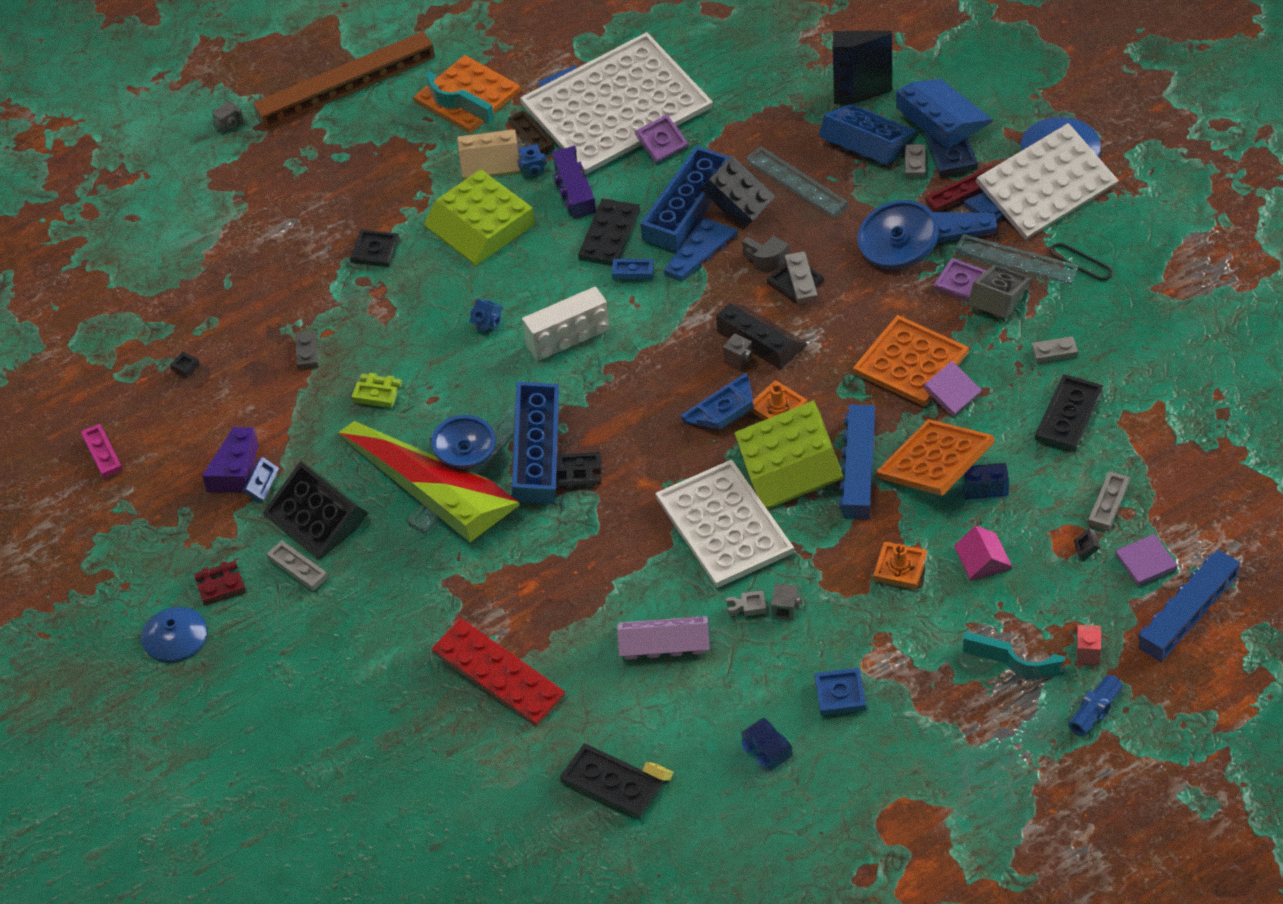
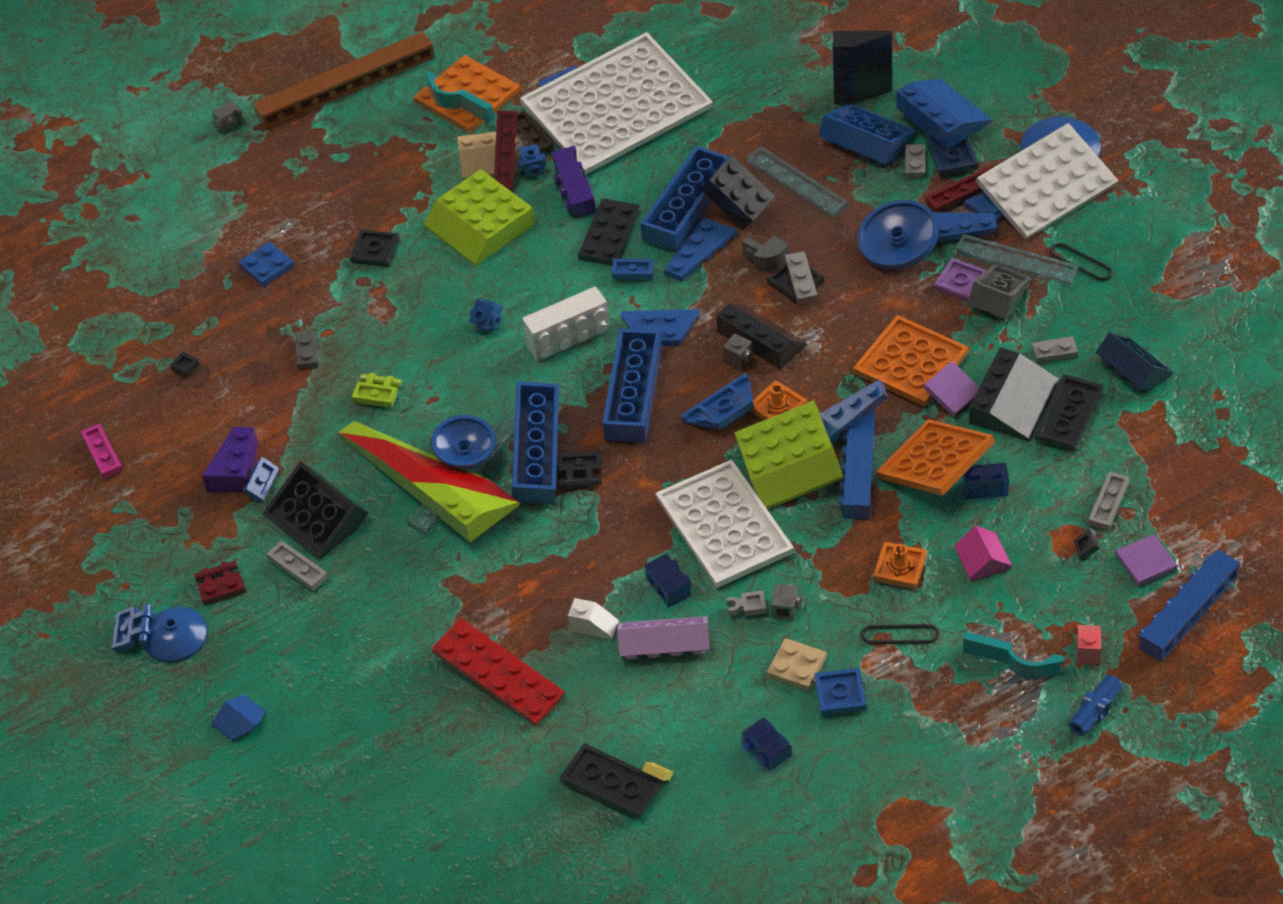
(127, 629): none -> blue plate
(238, 717): none -> blue slope
(266, 264): none -> blue plate
(505, 148): none -> dark red plate
(591, 619): none -> white slope
(632, 385): none -> blue brick
(661, 139): medium lavender tile -> none
(668, 580): none -> clear blue brick
(672, 323): none -> blue wing
(796, 664): none -> tan plate
(848, 411): none -> blue wing
(900, 626): none -> black piece
(1012, 395): none -> slope
(1132, 362): none -> dark blue slope

